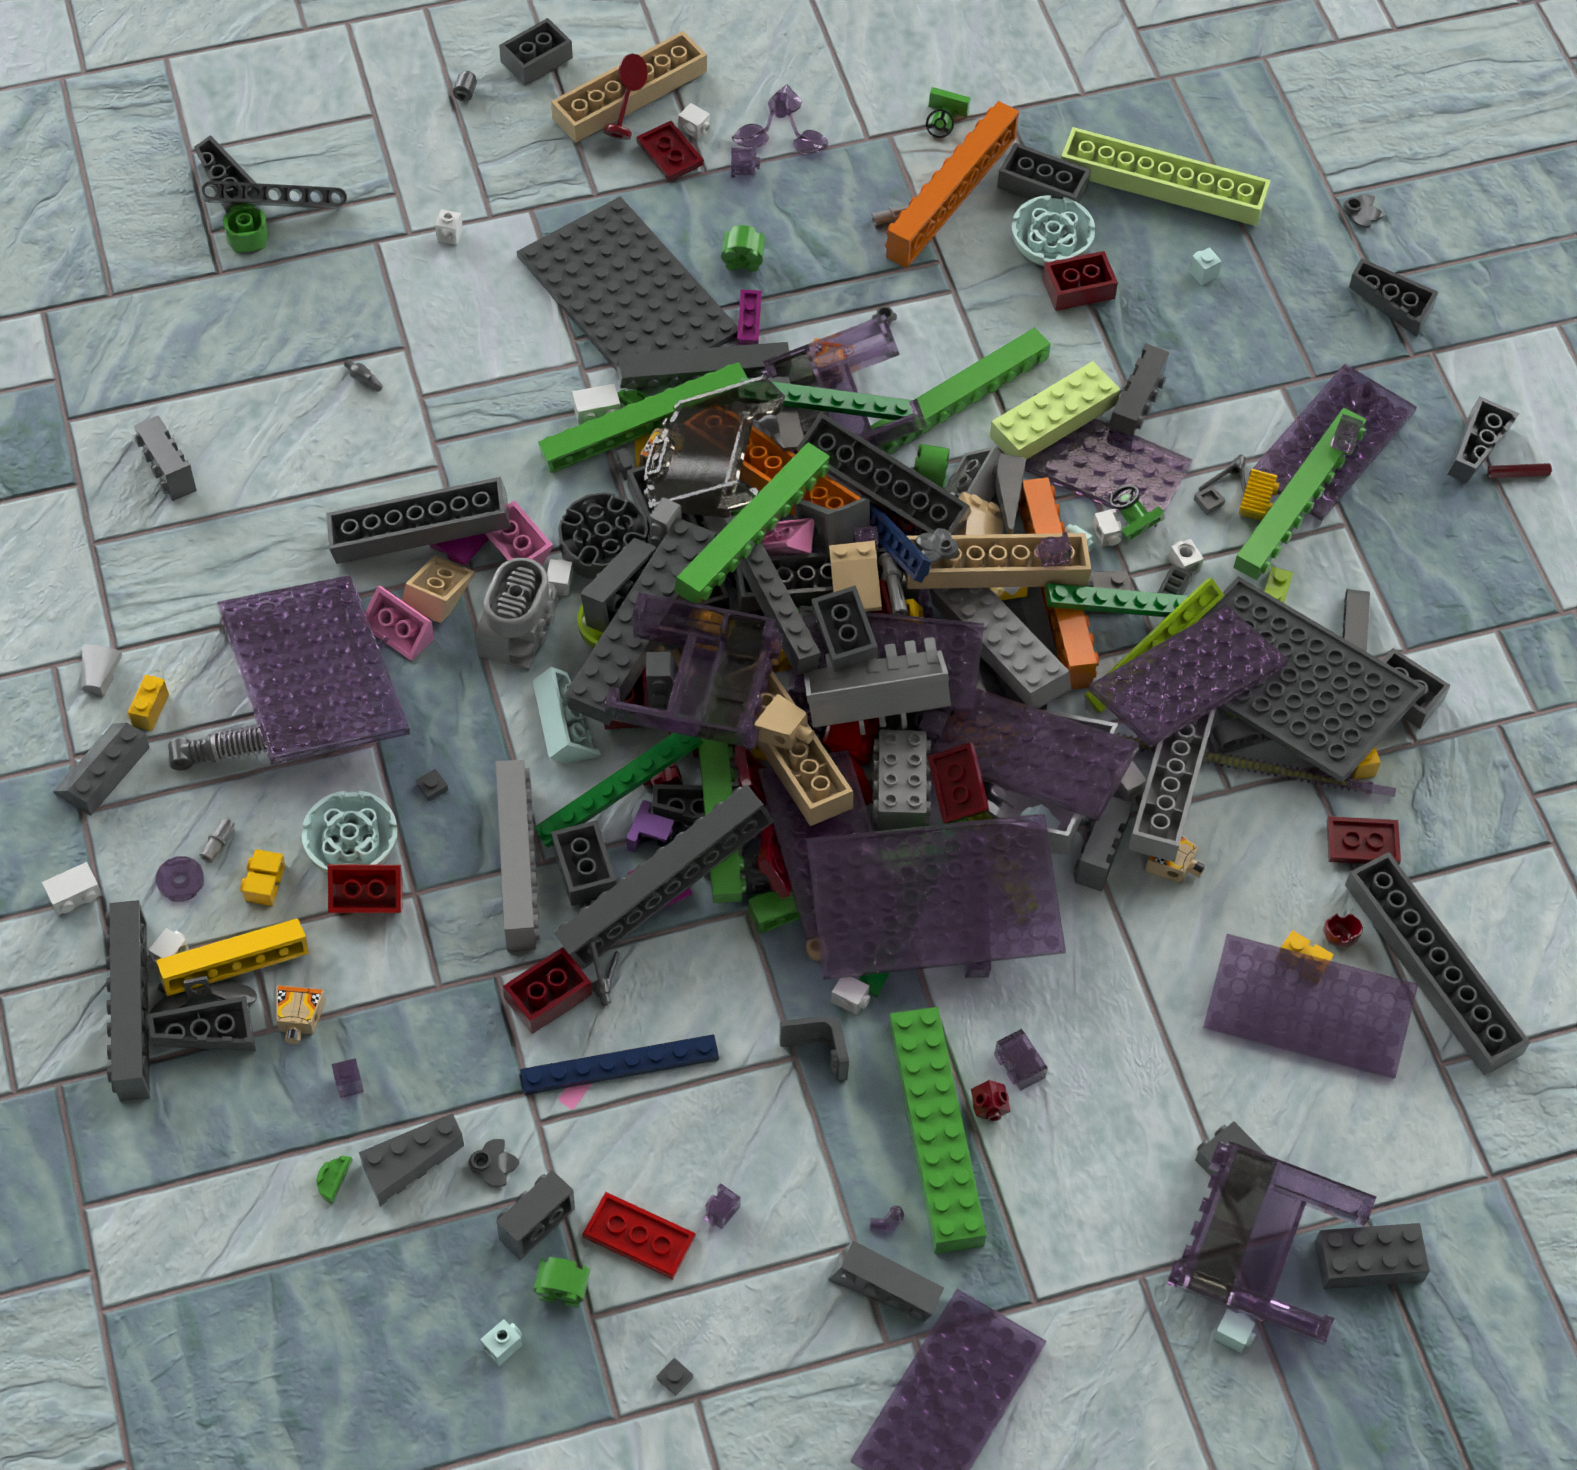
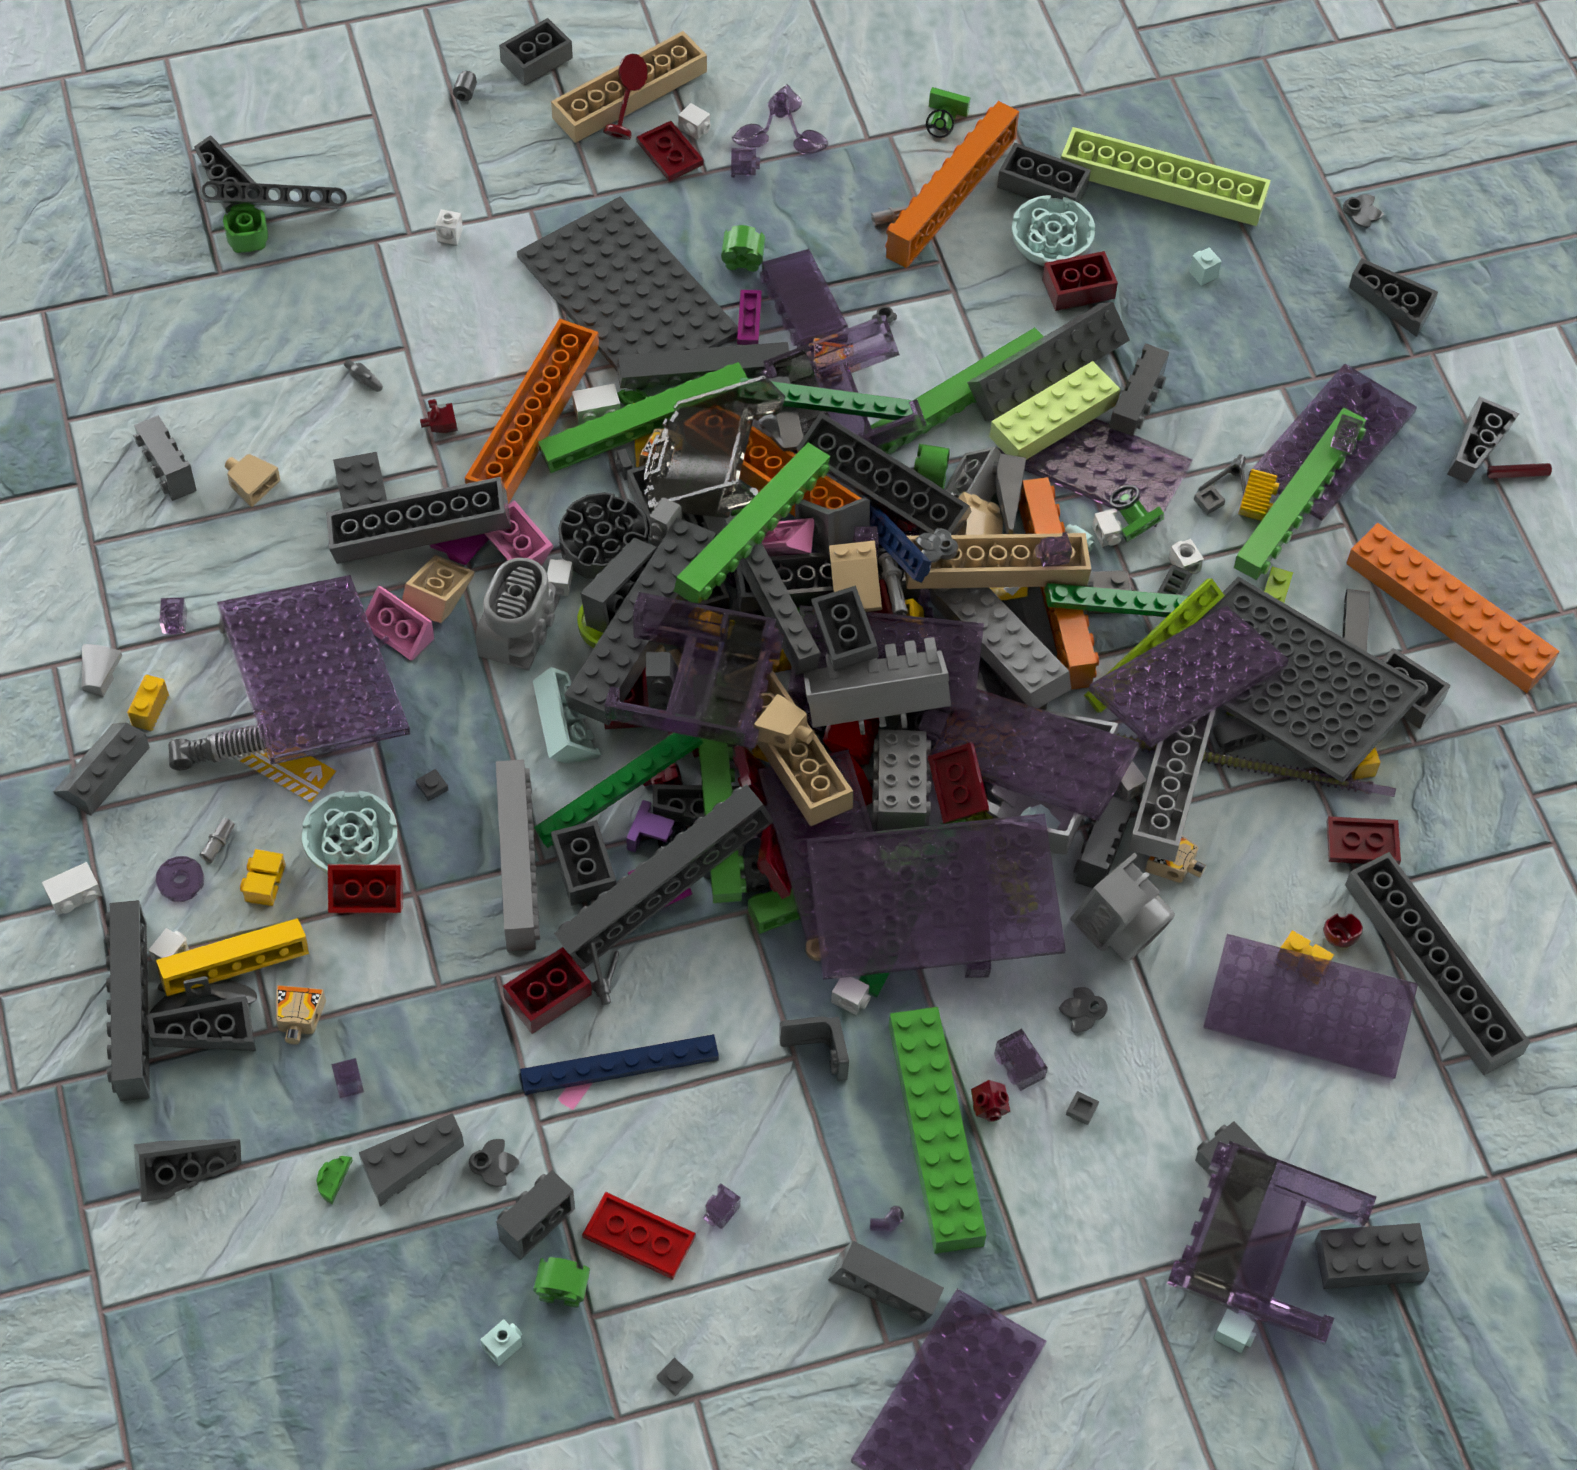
(173, 608): none -> clear purple brick
(179, 1164): none -> dark grey wedge
(251, 477): none -> tan torso
(300, 776): none -> yellow sticker
(359, 480): none -> dark grey brick
(440, 419): none -> dark red piece
(535, 406): none -> orange brick
(802, 297): none -> clear purple brick
(1048, 360): none -> dark grey brick
(1080, 1009): none -> dark grey plate
(1082, 1108): none -> dark grey plate
(1123, 911): none -> light grey brick
(1452, 607): none -> orange brick

